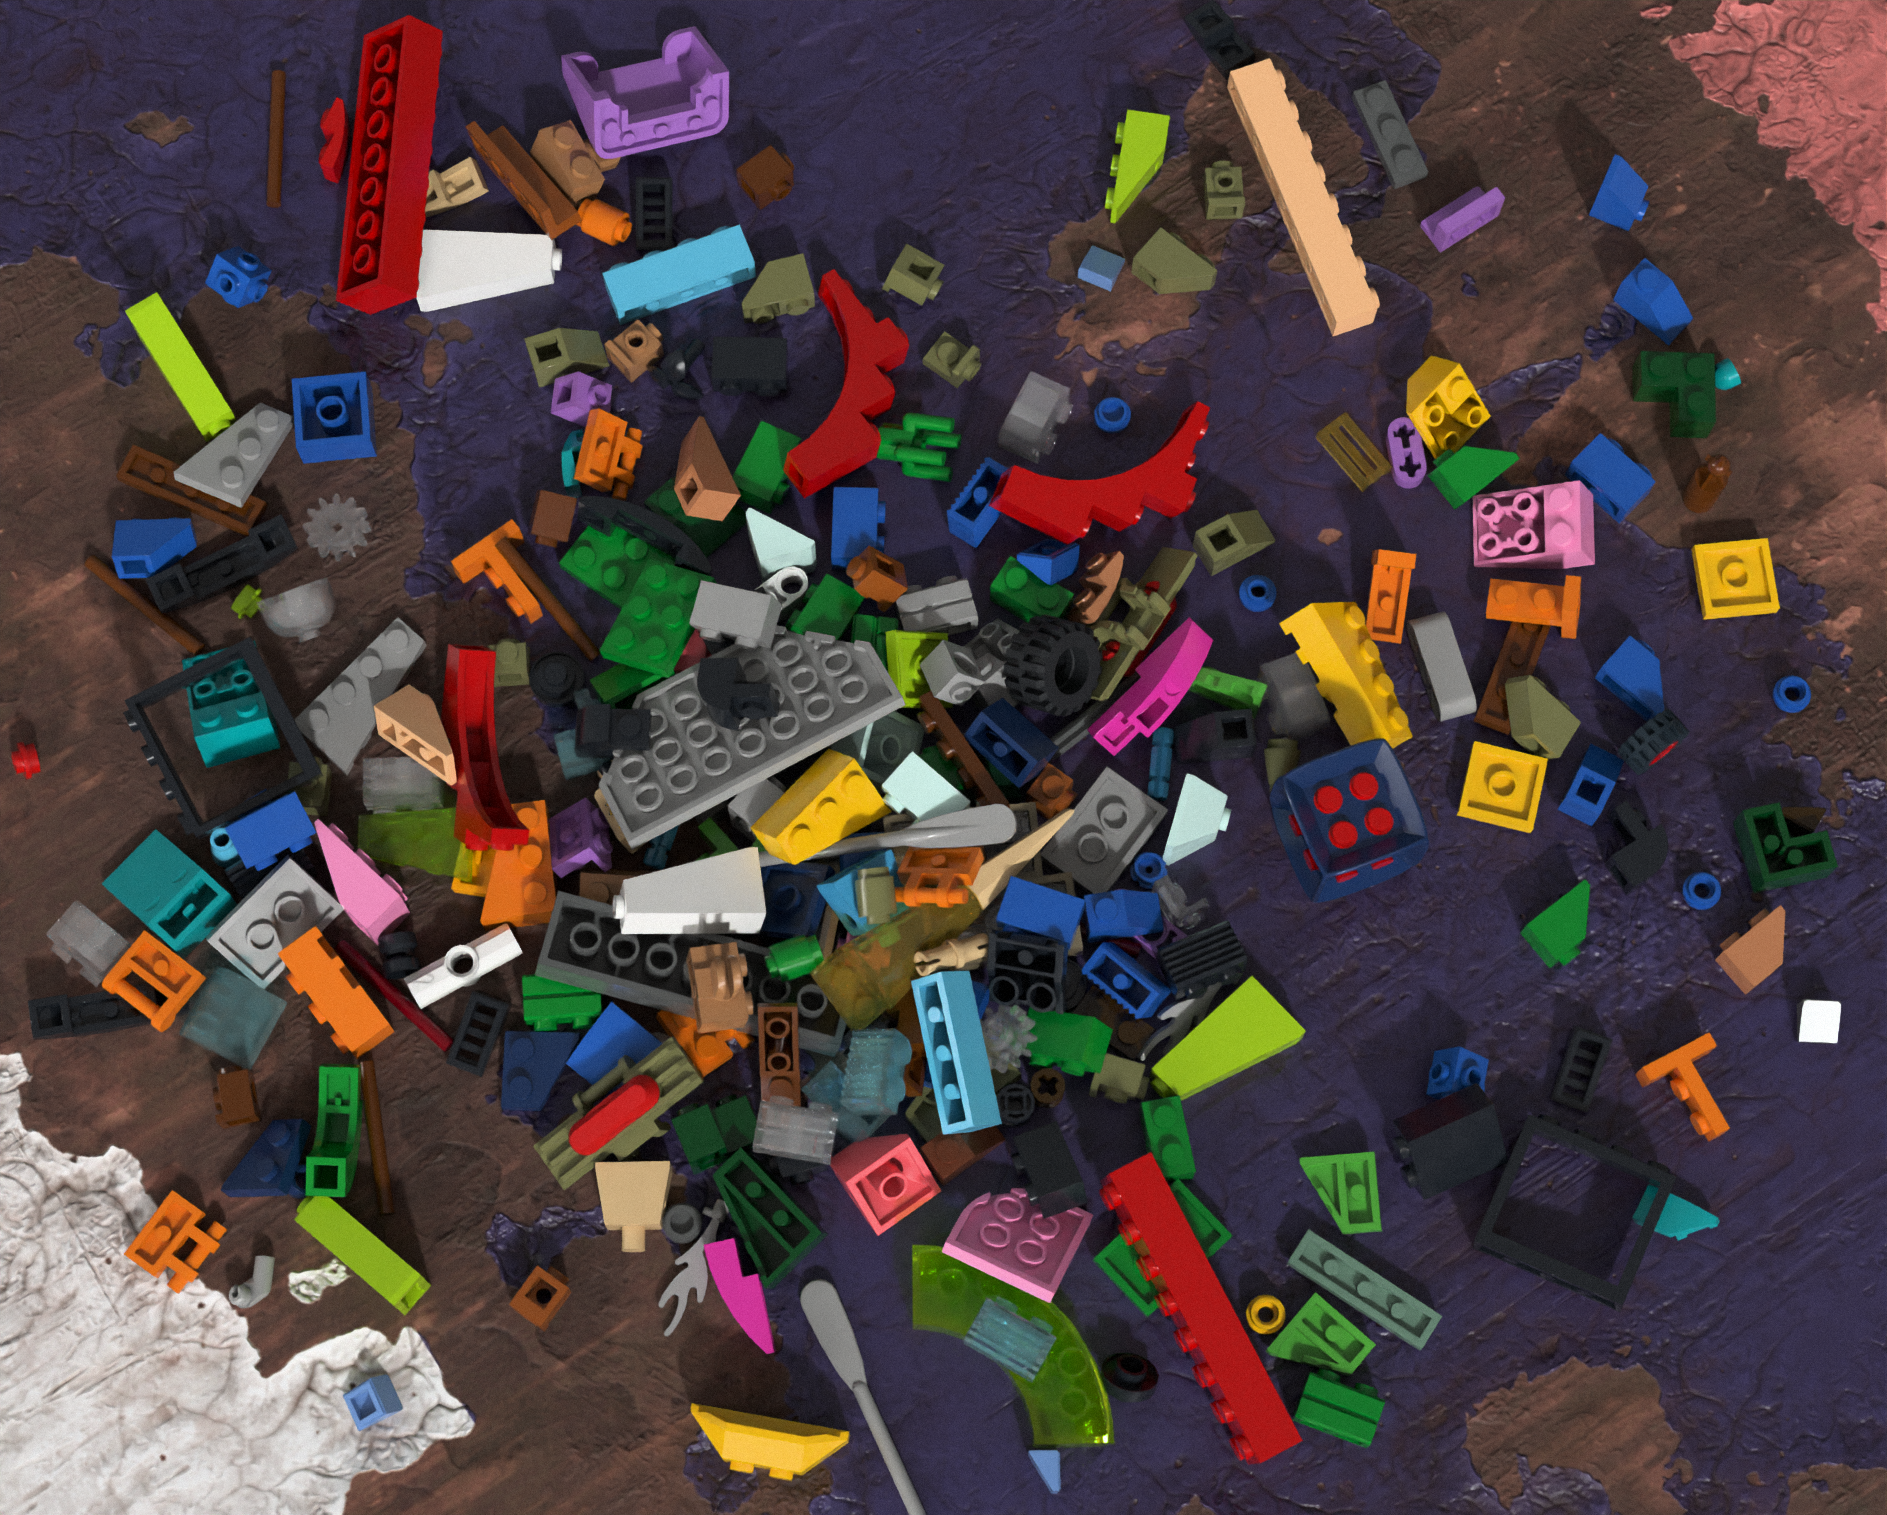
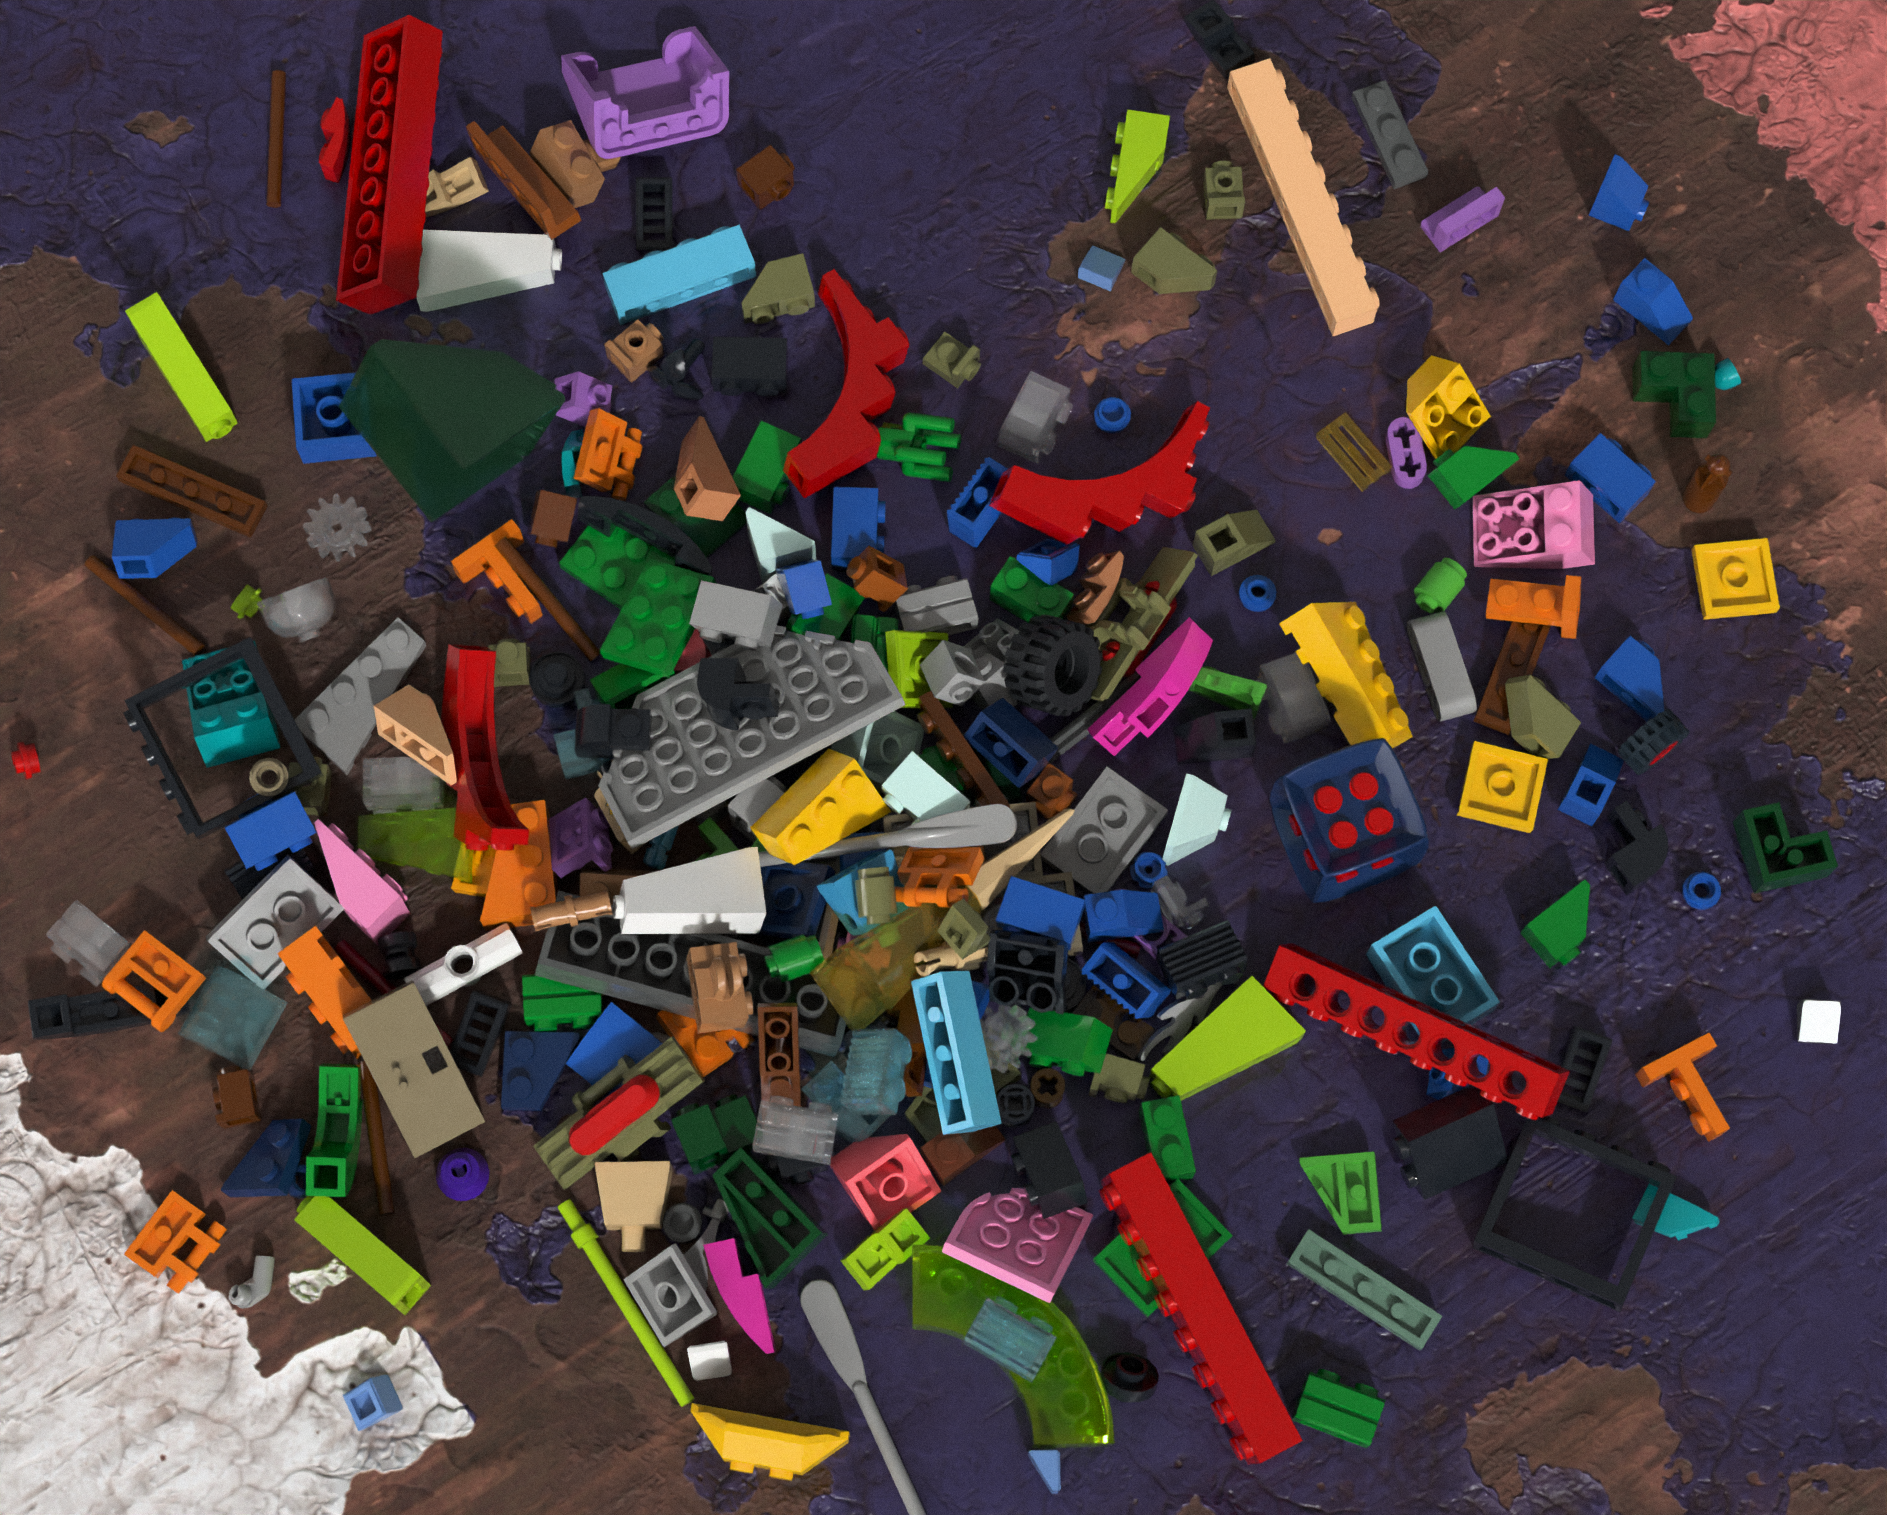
(170, 893): teal slope -> none
(223, 855): medium azure cone -> none
(224, 569): black slope -> none
(238, 277): blue brick -> none
(238, 456): light grey wing -> none
(260, 768): none -> dark tan plate
(413, 1069): none -> dark tan brick
(447, 417): none -> clear green windscreen
(466, 1184): none -> dark purple cone
(526, 1301): dark orange brick -> none
(565, 352): olive slope -> none
(571, 910): none -> medium nougat pin
(585, 1237): none -> lime bar
(604, 221): orange brick -> none
(670, 1295): none -> light grey slope
(709, 1360): none -> white slope
(805, 588): none -> blue slope
(884, 1249): none -> lime slope
(915, 275): olive brick -> none
(964, 929): none -> olive bracket
(1160, 763): dark azure axle -> none
(1271, 1303): yellow plate -> none
(1280, 758): olive cone -> none
(1322, 1339): bright green wing -> none
(1388, 594): orange bracket -> none
(1434, 968): none -> medium azure brick
(1440, 586): none -> bright green brick
(1542, 1077): none -> red brick
(1756, 953): nougat slope -> none
(1798, 686): blue plate -> none
(1802, 820): dark brown slope -> none

